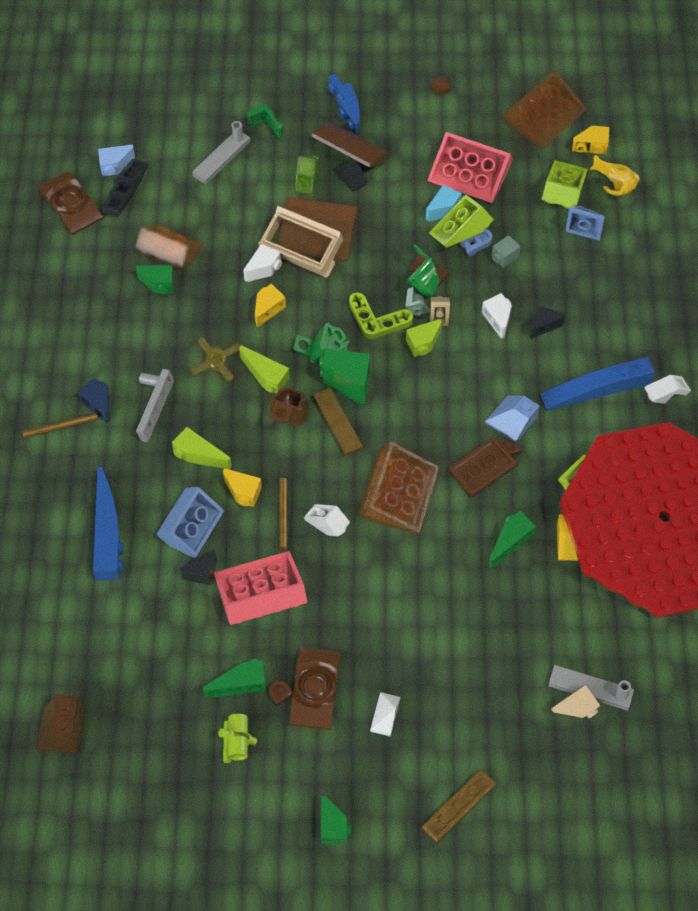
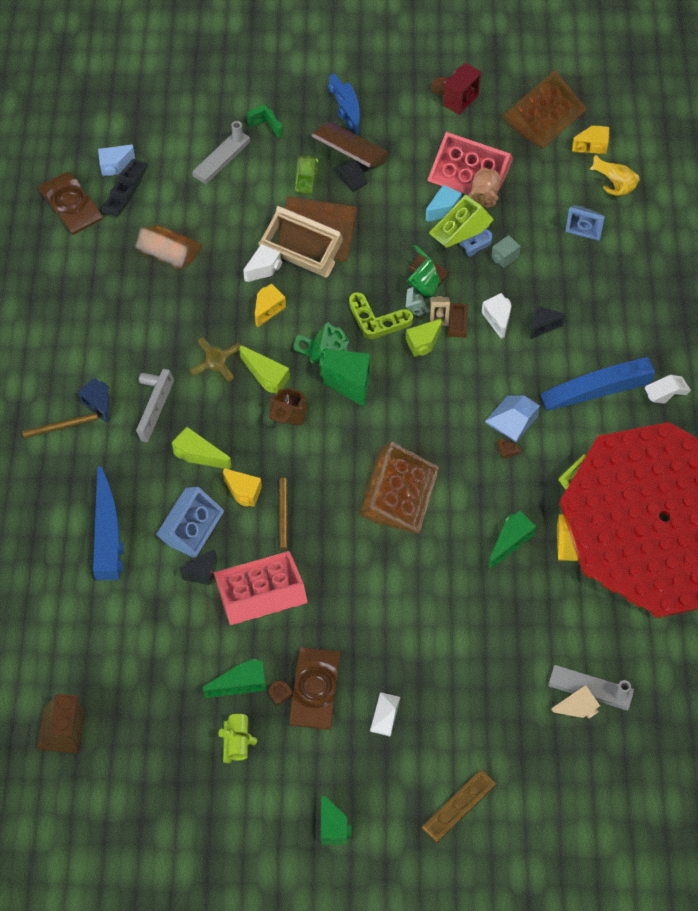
(157, 277): green slope -> none
(327, 519): white slope -> none
(337, 422): pearl gold tile -> none
(458, 320): none -> reddish brown tile
(461, 88): none -> dark red brick
(482, 466): reddish brown tile -> none
(485, 187): none -> nougat hair
(564, 184): lime slope -> none

